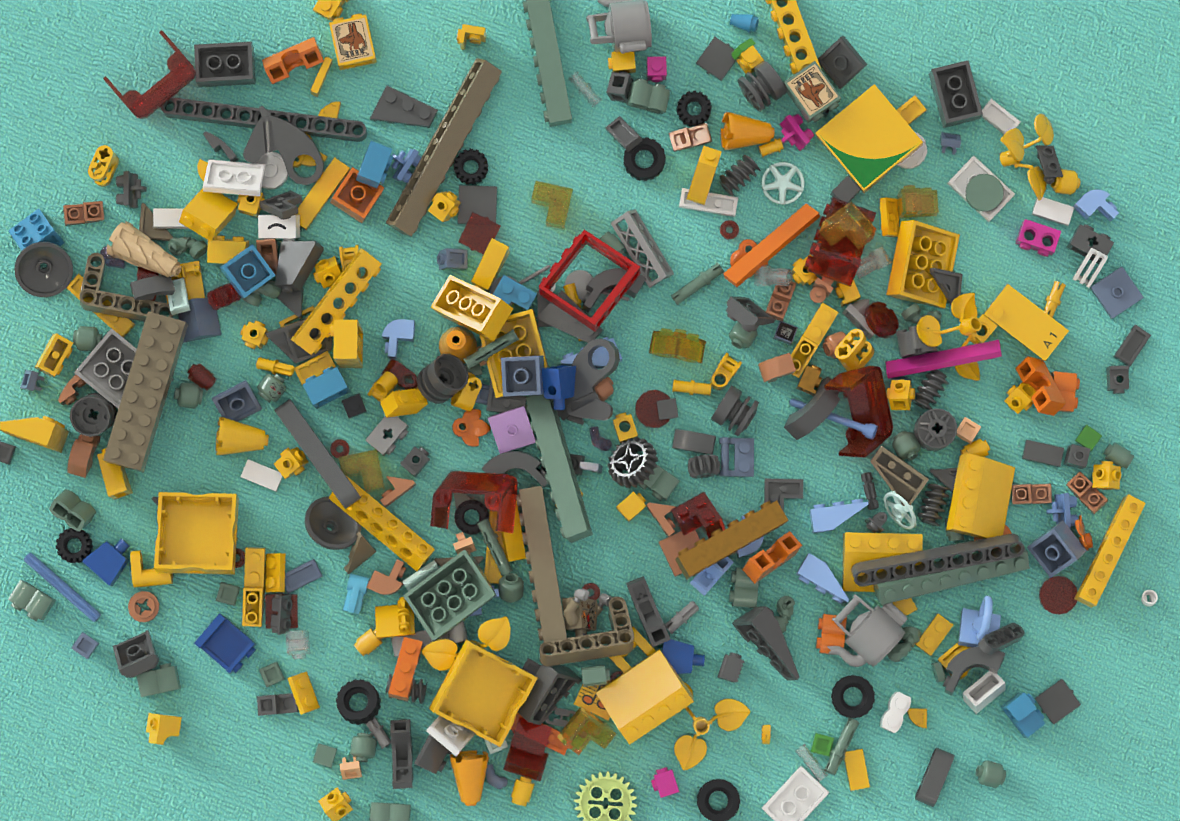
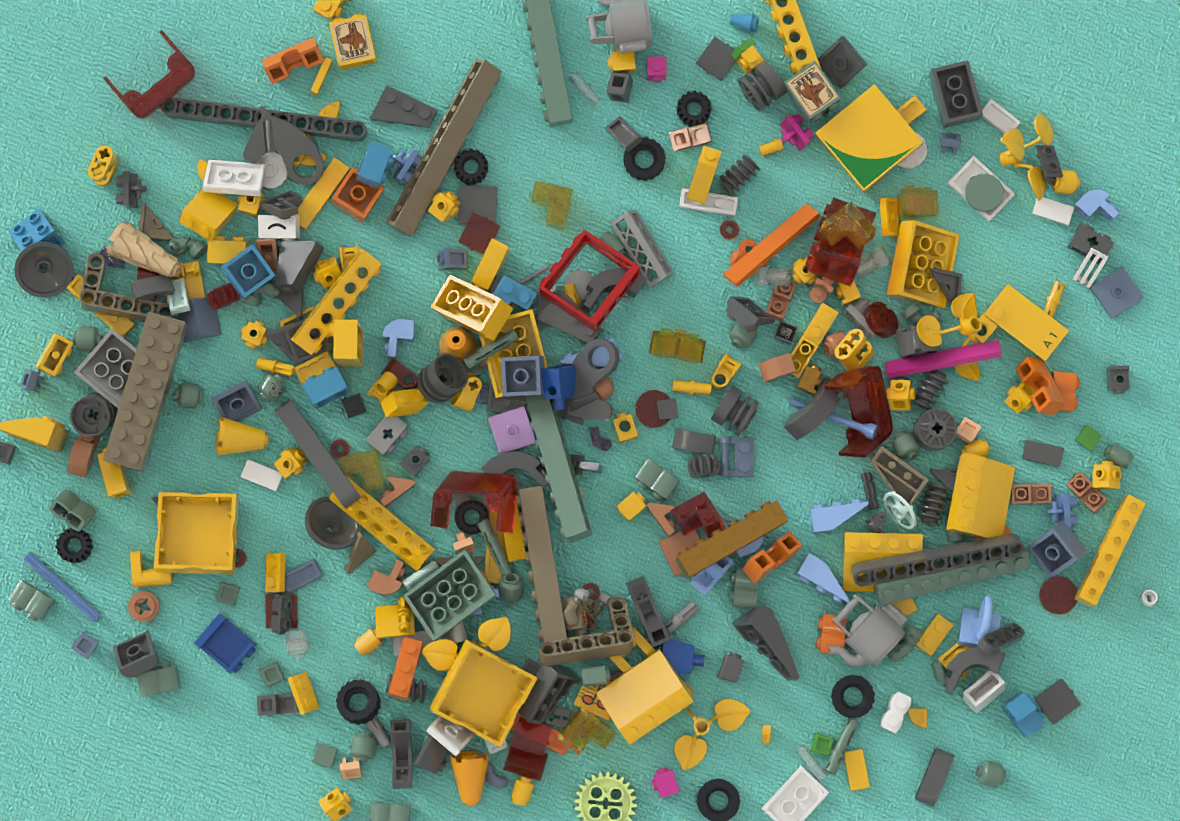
(69, 392): nougat slope -> none
(83, 213): nougat slope -> none
(108, 561): blue torso -> none
(162, 727): yellow brick -> none
(167, 218): white tile -> none
(201, 376): clear red brick -> none
(217, 144): dark grey slope -> none
(224, 64): dark grey brick -> none
(254, 587): yellow slope -> none
(356, 591): medium azure piece -> none
(473, 33): yellow bracket -> none
(473, 427): orange plate -> none
(628, 459): dark grey gear -> none
(648, 96): sand green brick -> none
(696, 284): sand green pin -> none
(744, 131): light orange cone -> none
(782, 489): dark grey plate -> none
(783, 183): light aqua wheel -> none
(785, 608): sand green arm -> none
(846, 190): dark grey brick -> none
(1039, 232): dark pink brick -> none
(1077, 456): dark grey brick -> none
(1085, 538): orange plate -> none
(1132, 345): dark grey tile -> none

